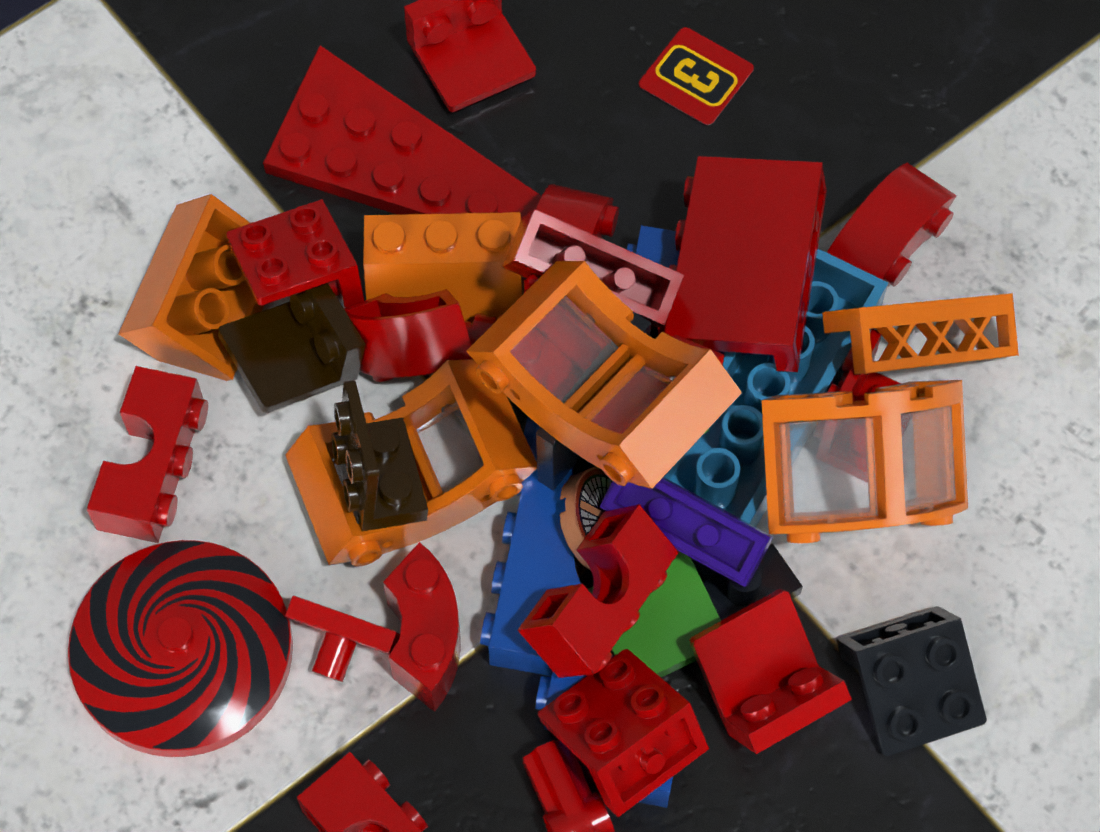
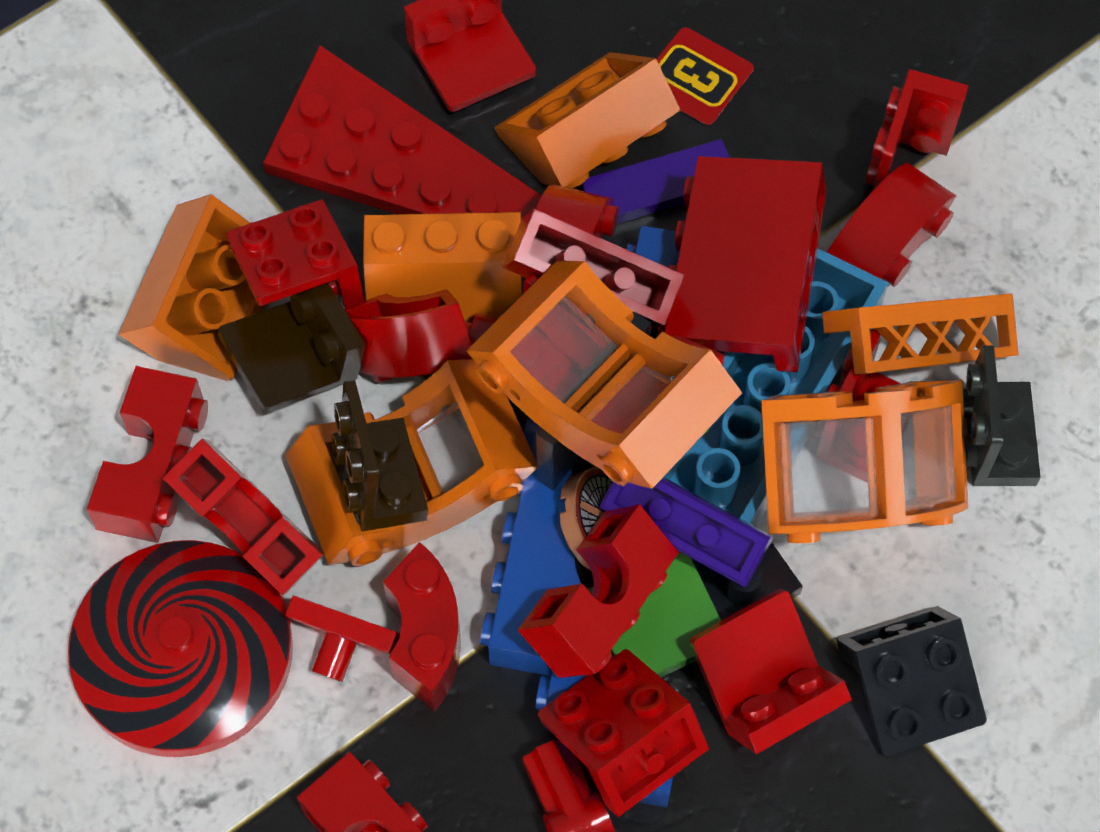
(244, 515): none -> red arch
(590, 118): none -> orange slope
(652, 183): none -> dark purple tile
(919, 116): none -> red bracket
(999, 427): none -> pearl dark grey bracket

